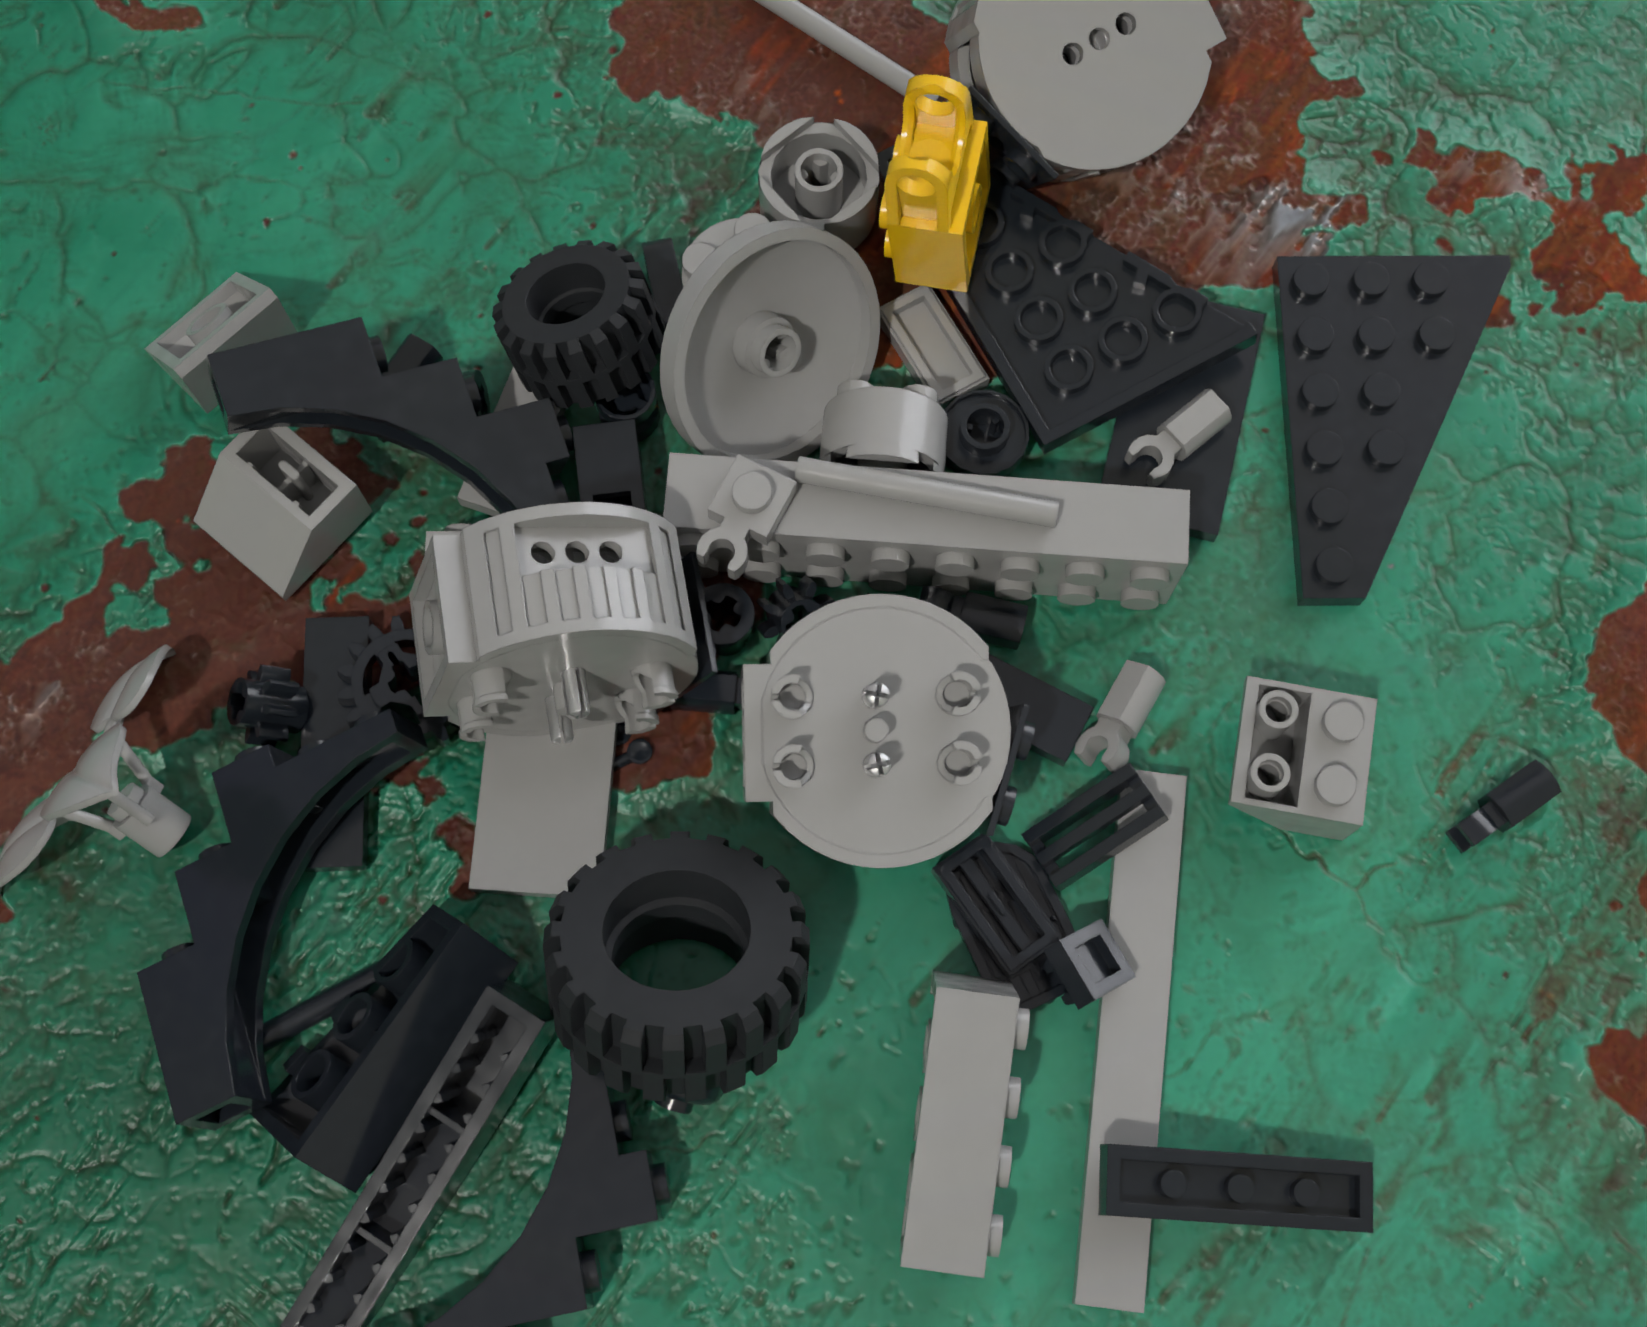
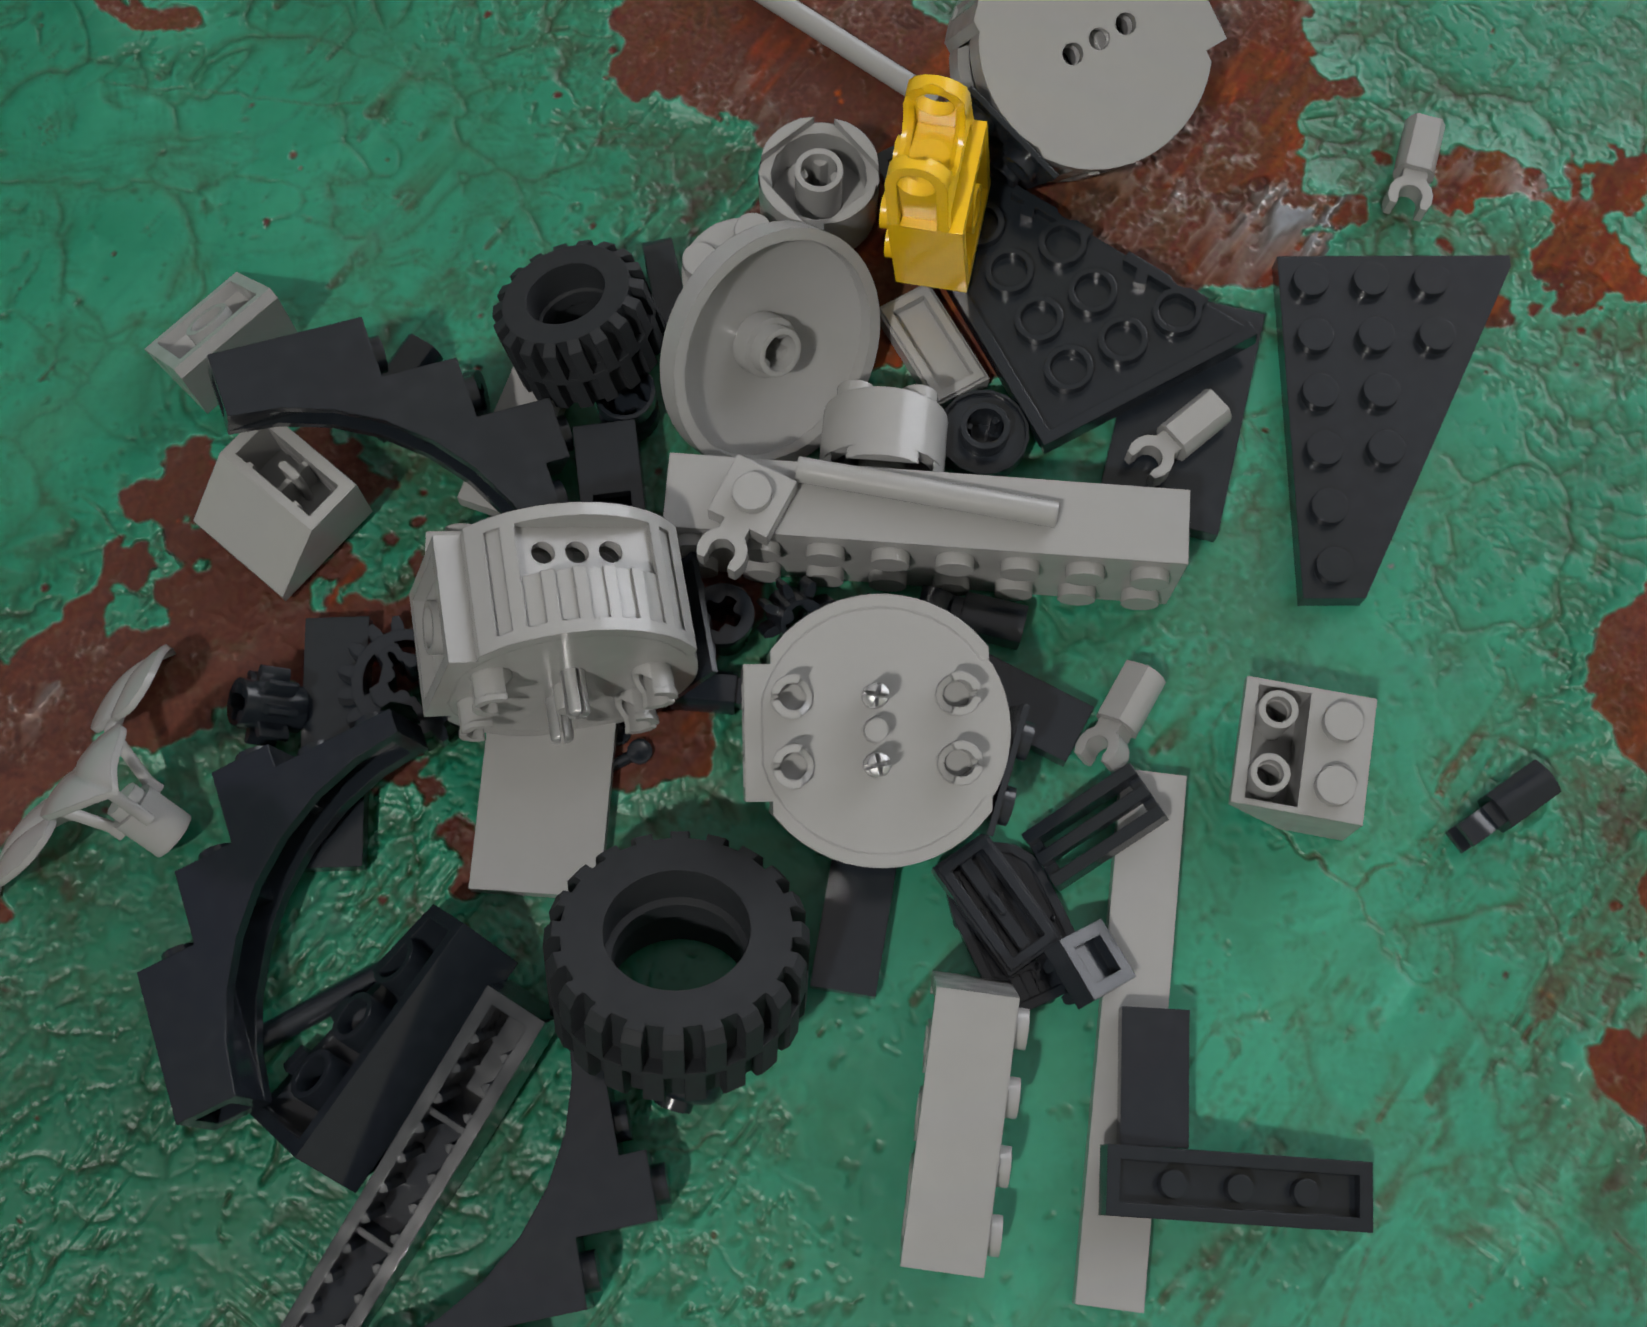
(853, 929): none -> black tile
(1153, 1077): none -> black tile
(1416, 163): none -> light grey bar

